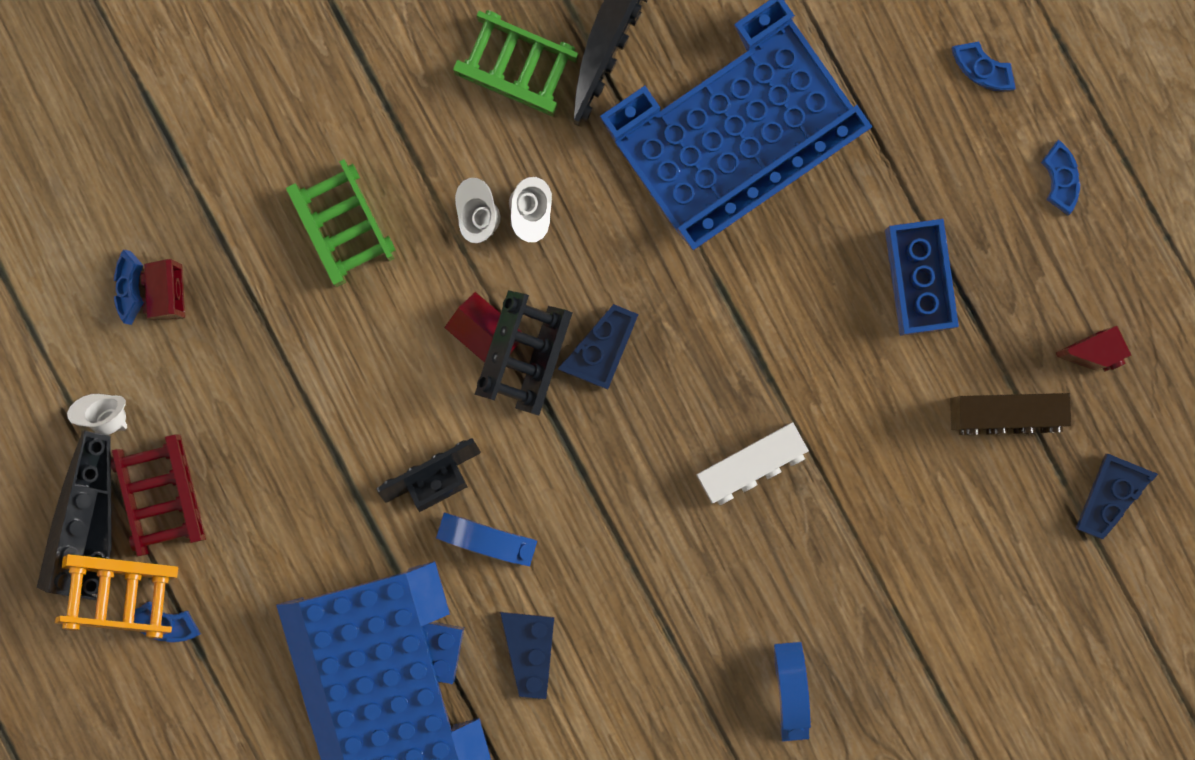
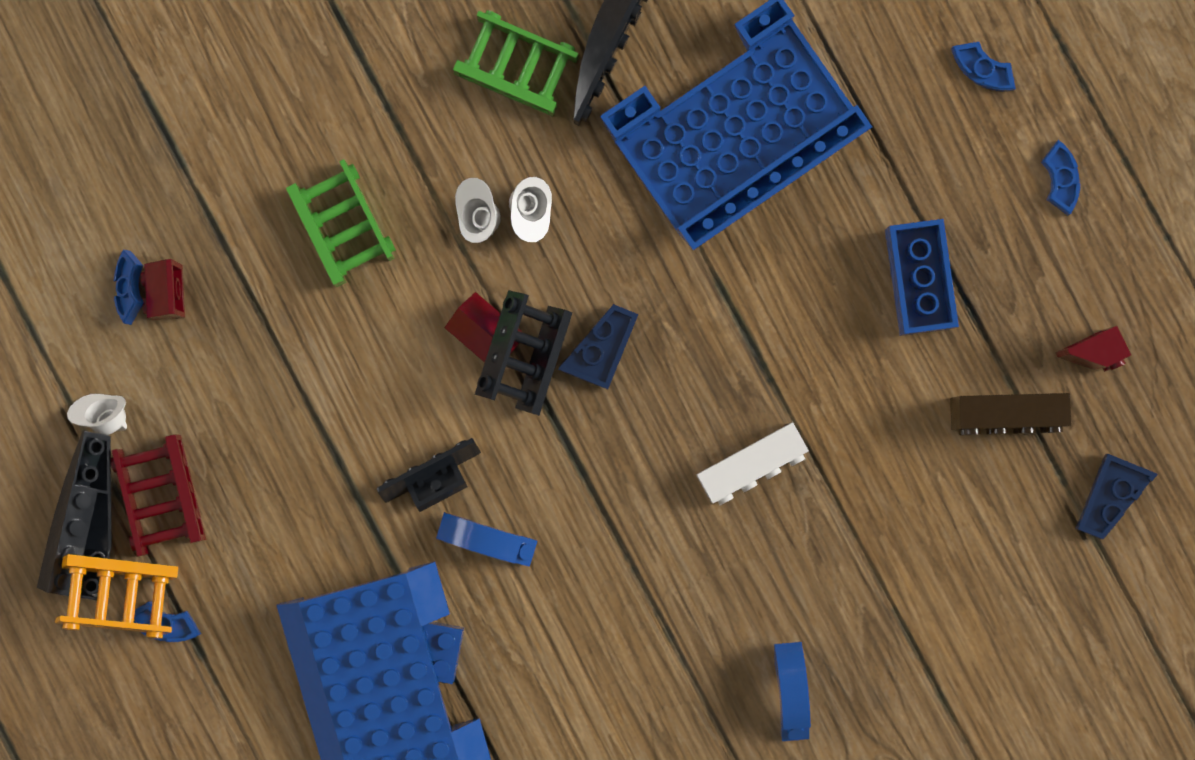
(530, 651): dark blue wing -> none

